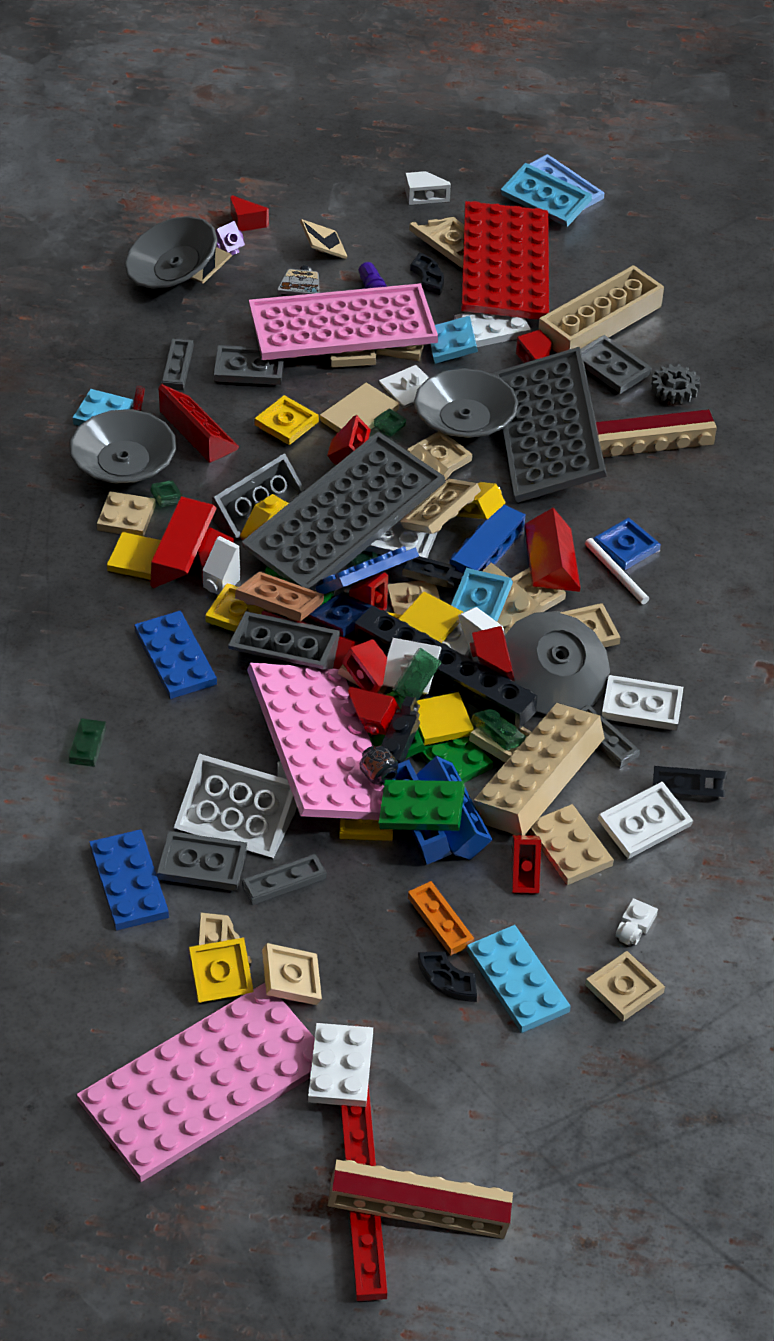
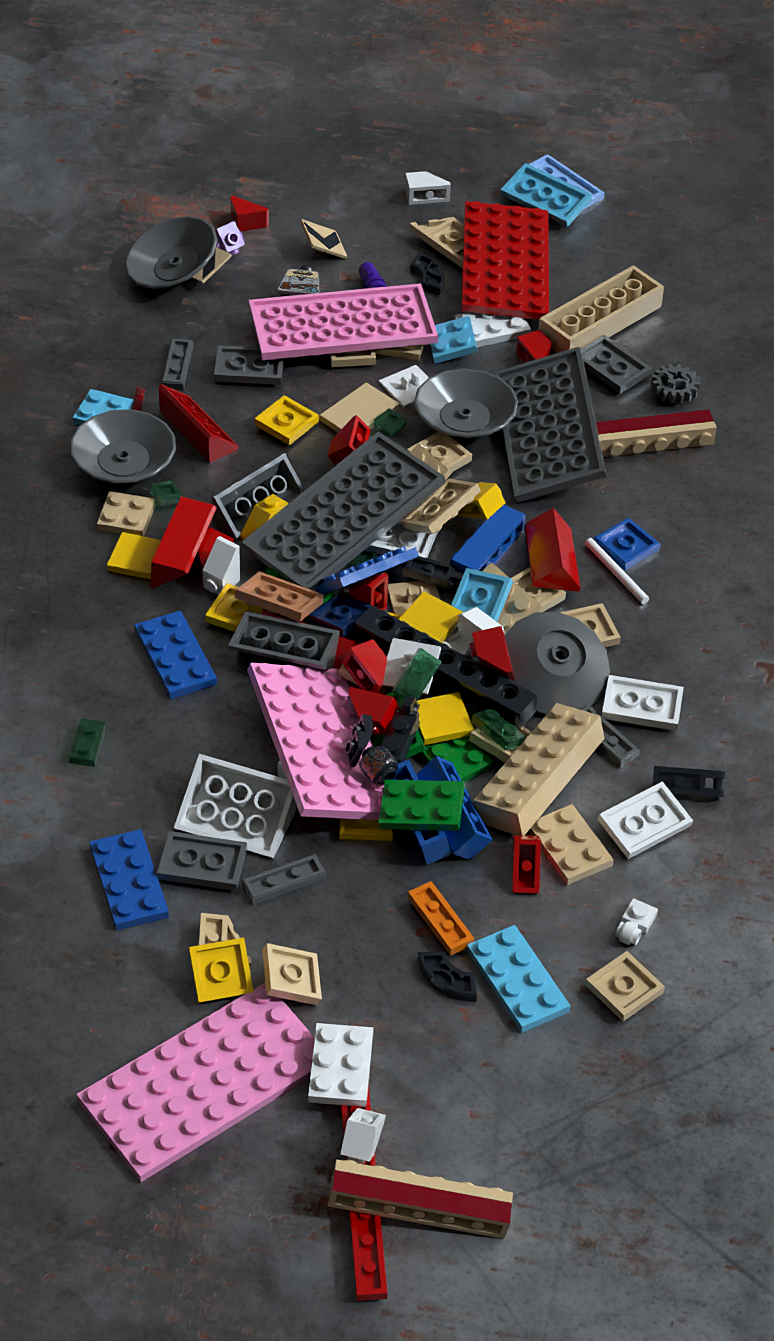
(360, 738): none -> black slope
(362, 1135): none -> white slope

